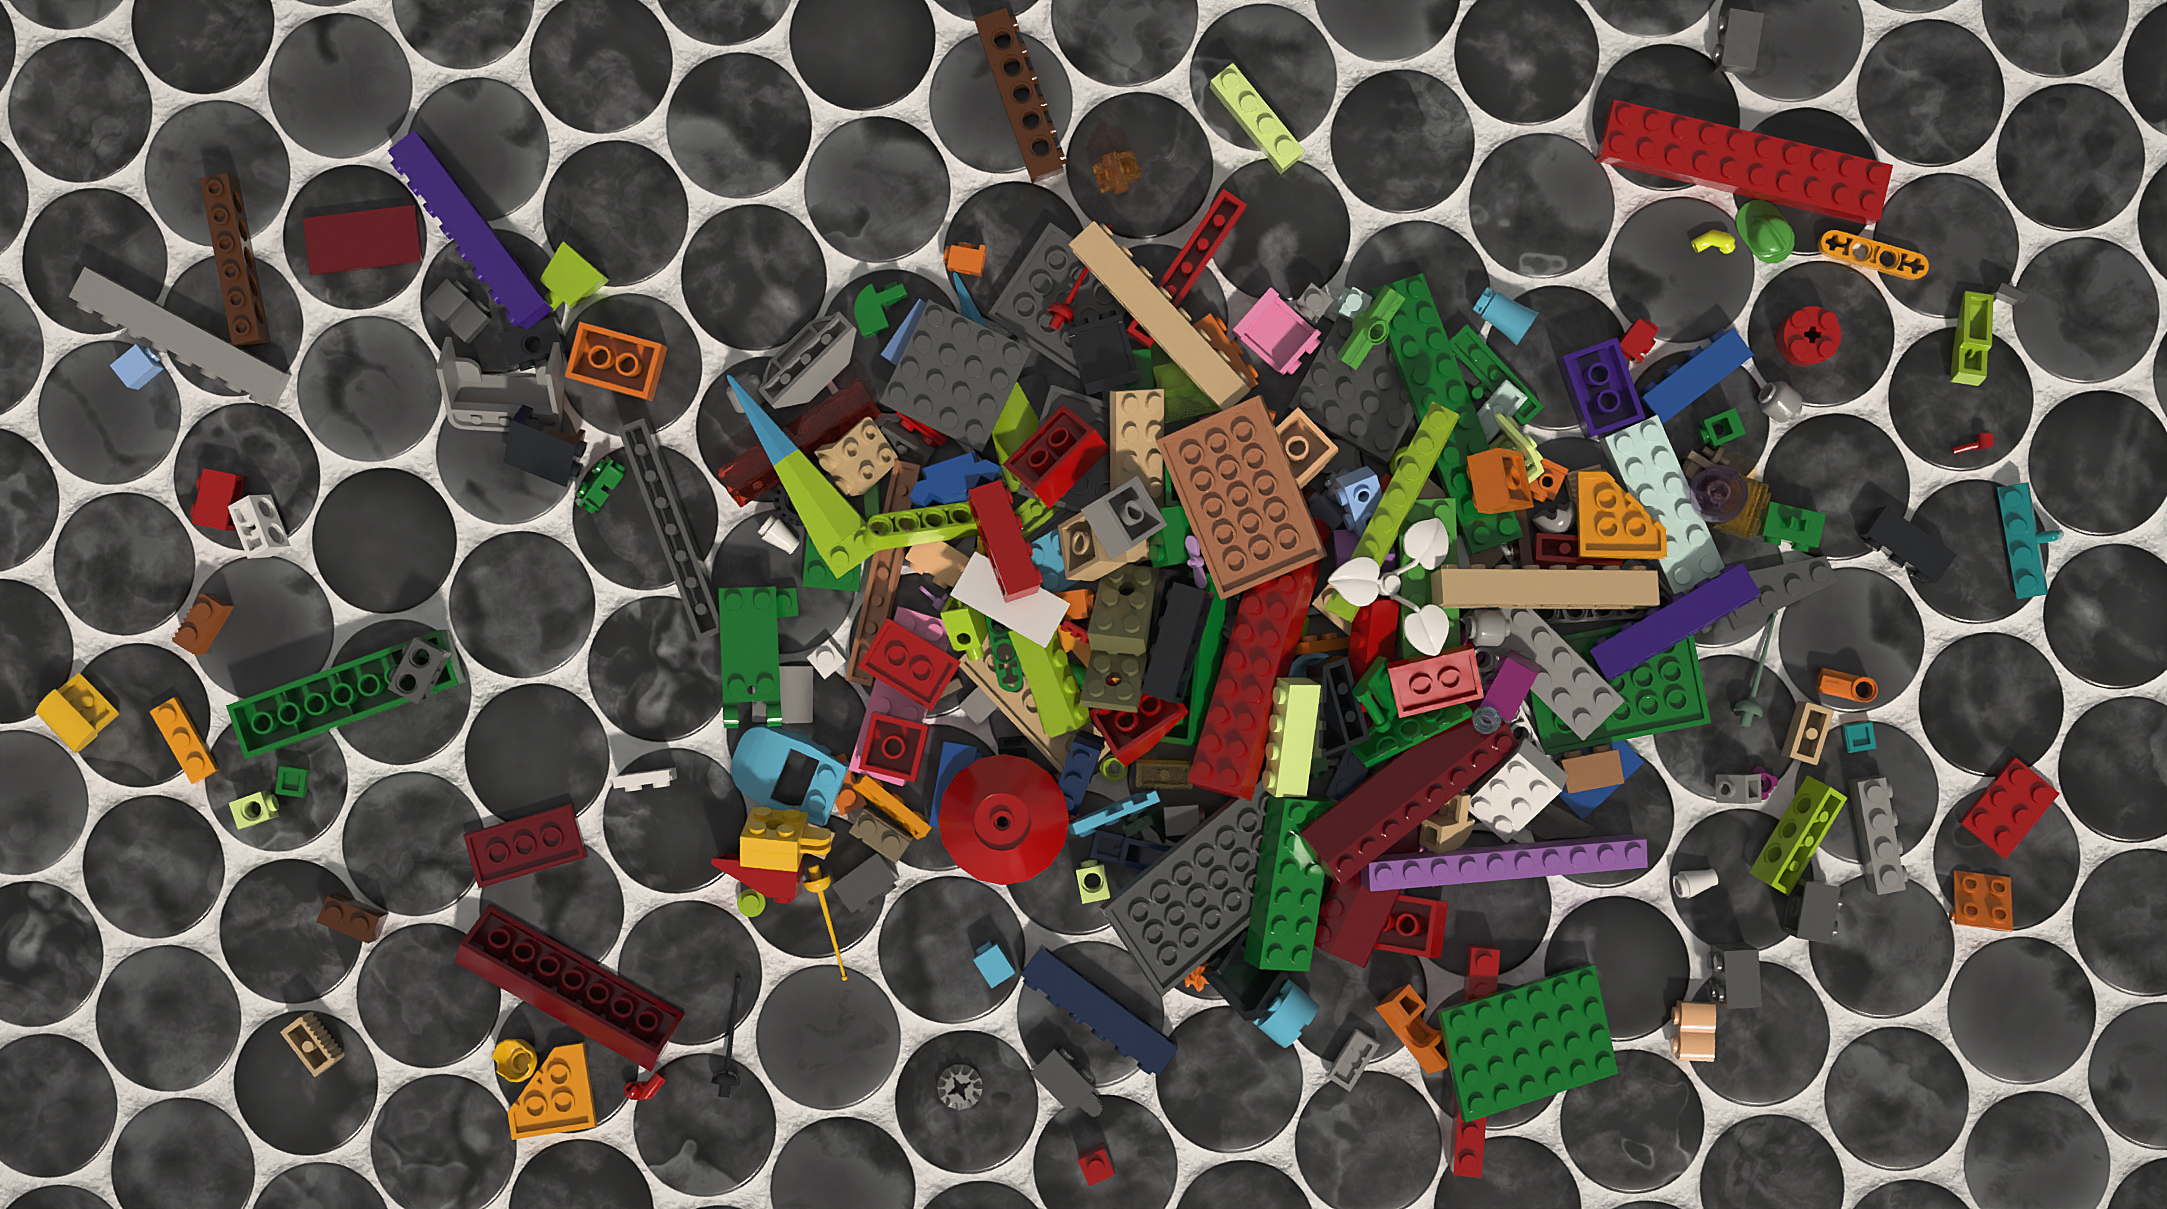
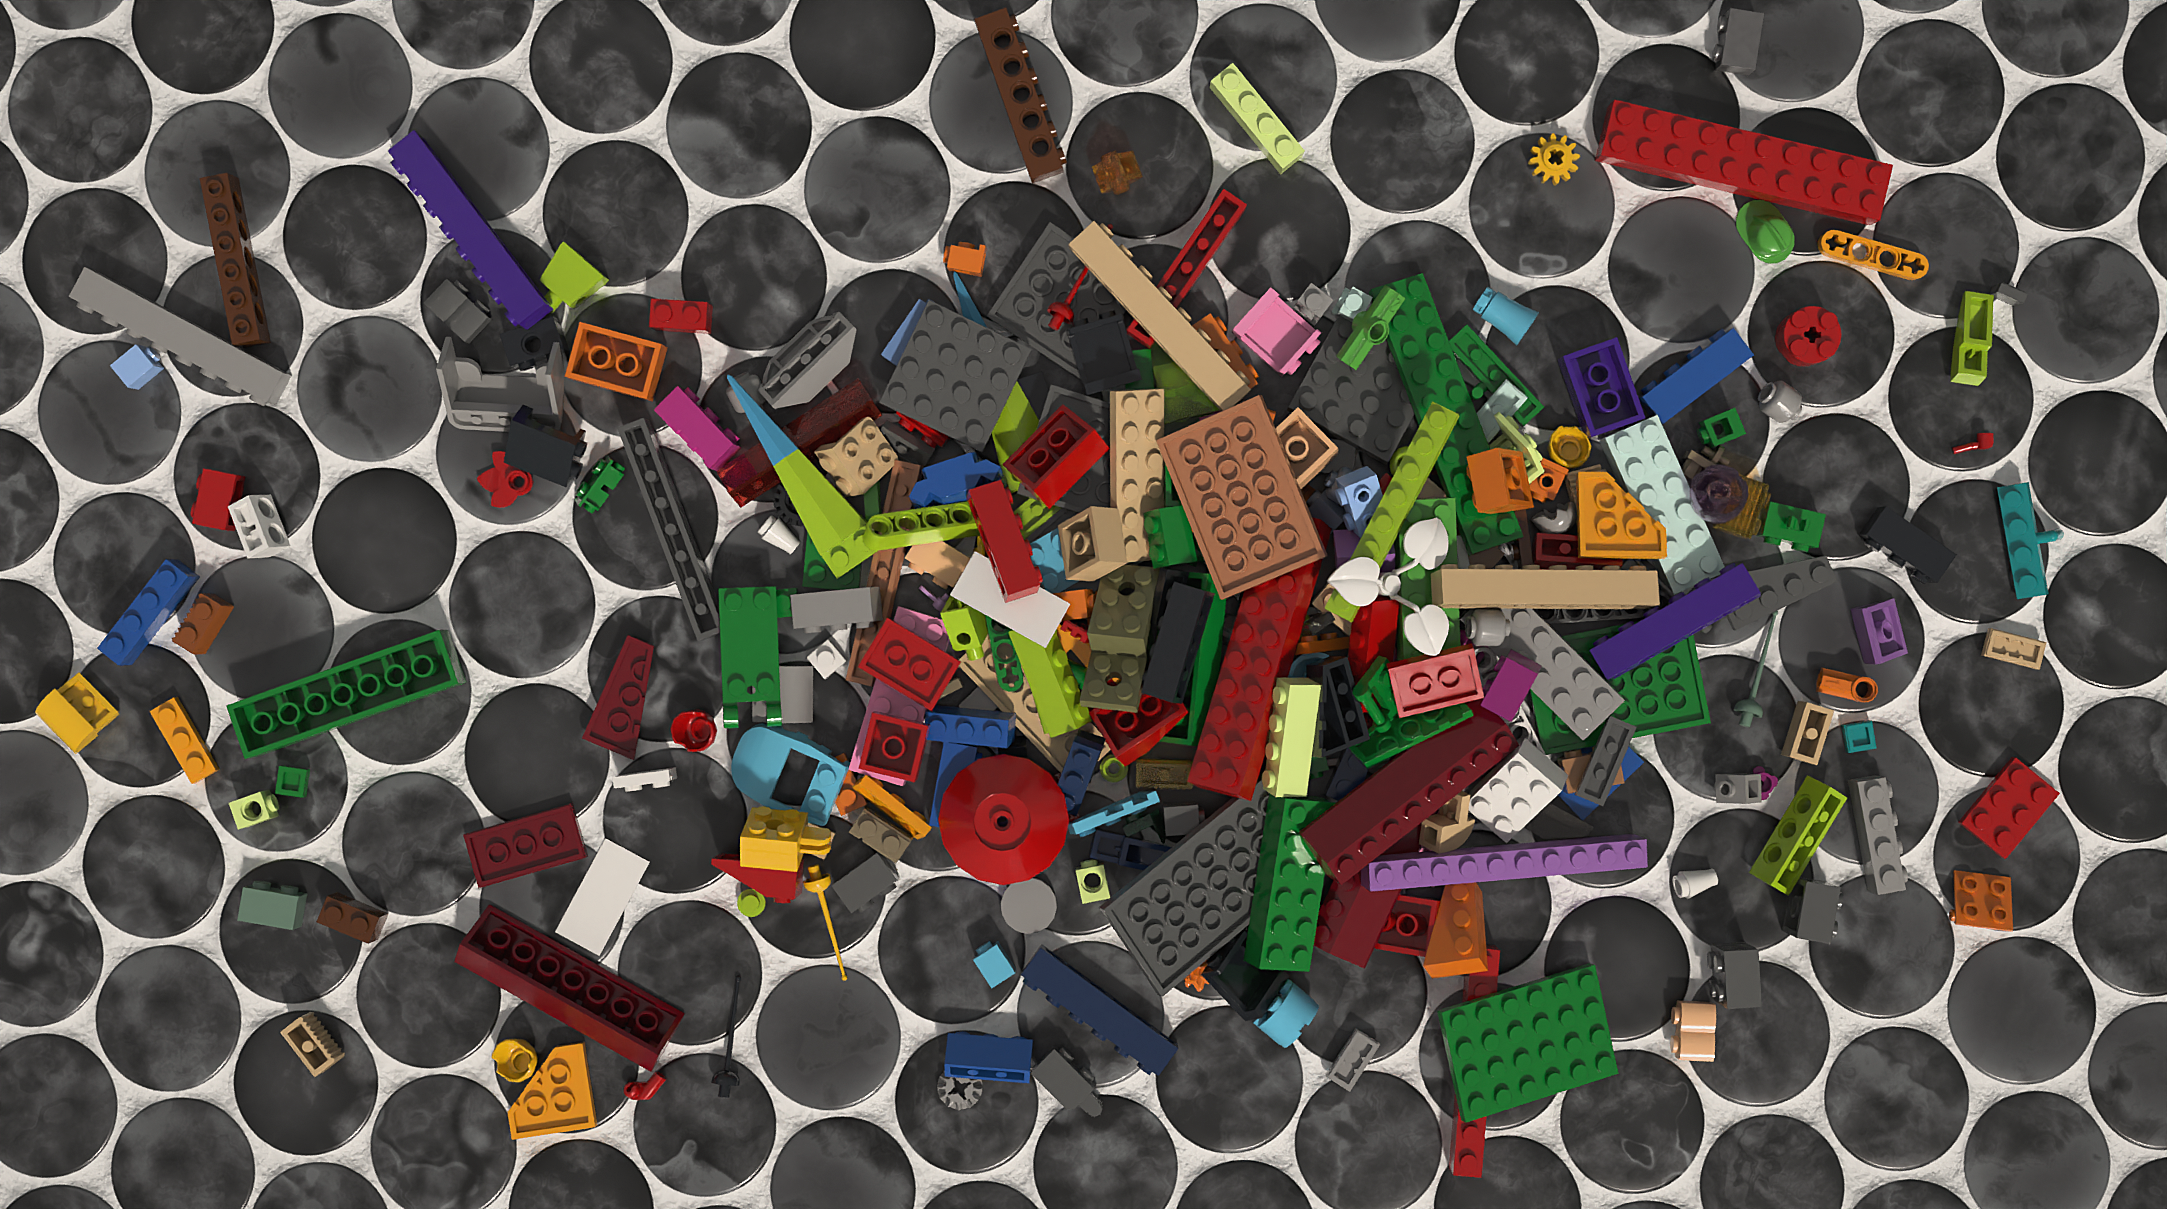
(148, 612): none -> blue brick
(272, 906): none -> sand green brick
(363, 240): dark red tile -> none
(425, 674): dark grey brick -> none
(502, 481): none -> red plate
(602, 897): none -> white sticker
(620, 707): none -> dark red wing
(680, 316): none -> red brick
(694, 730): none -> red hair
(698, 427): none -> dark pink wedge
(836, 609): none -> light grey brick
(870, 305): green brick -> none
(971, 726): none -> blue brick
(988, 1057): none -> blue brick
(1029, 905): none -> light grey tile
(1096, 1164): red brick -> none
(1124, 517): light grey brick -> none
(1196, 561): lavender piece -> none
(1317, 623): none -> clear smoke tile
(1402, 1013): orange arch -> none
(1458, 933): none -> orange wedge
(1484, 725): clear light blue plate -> none
(1554, 170): none -> yellow gear
(1569, 447): none -> yellow hair
(1605, 760): none -> dark grey plate
(1638, 340): red brick -> none
(1714, 238): neon yellow arm -> none
(1879, 631): none -> medium lavender slope
(2013, 648): none -> tan plate

